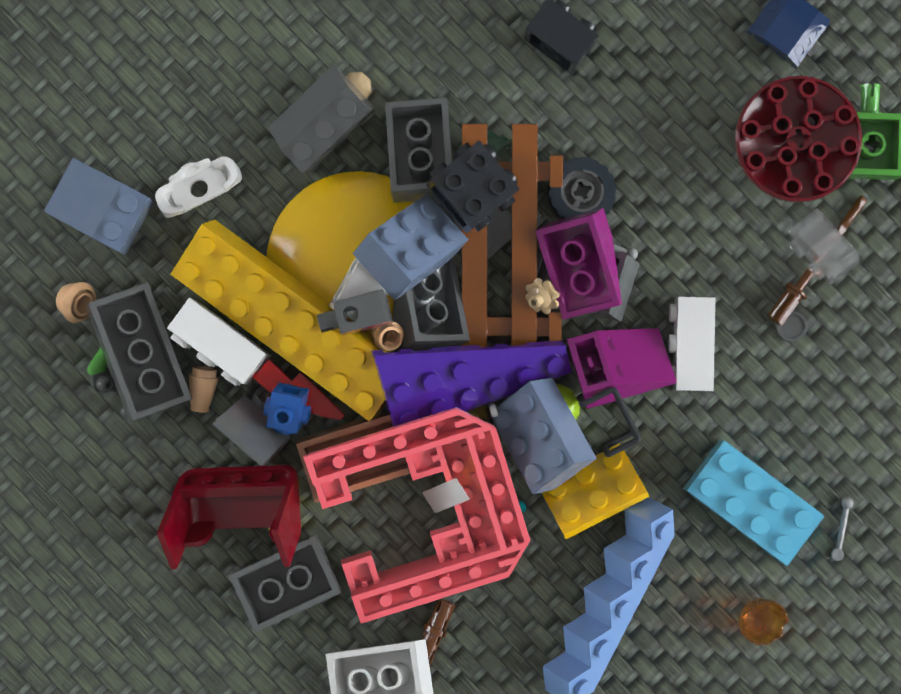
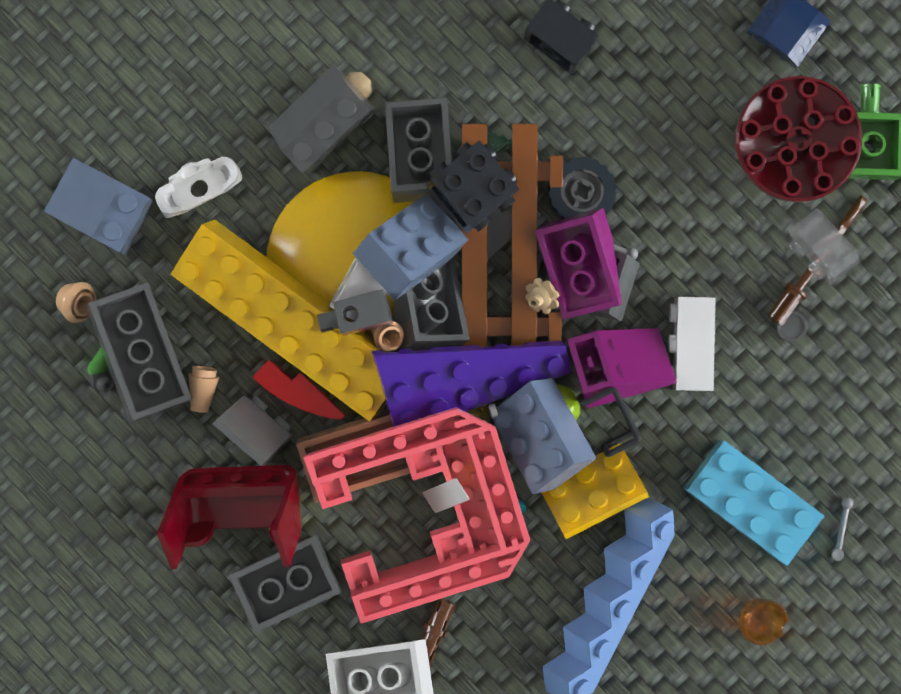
(217, 343): white brick -> none
(287, 409): blue brick -> none

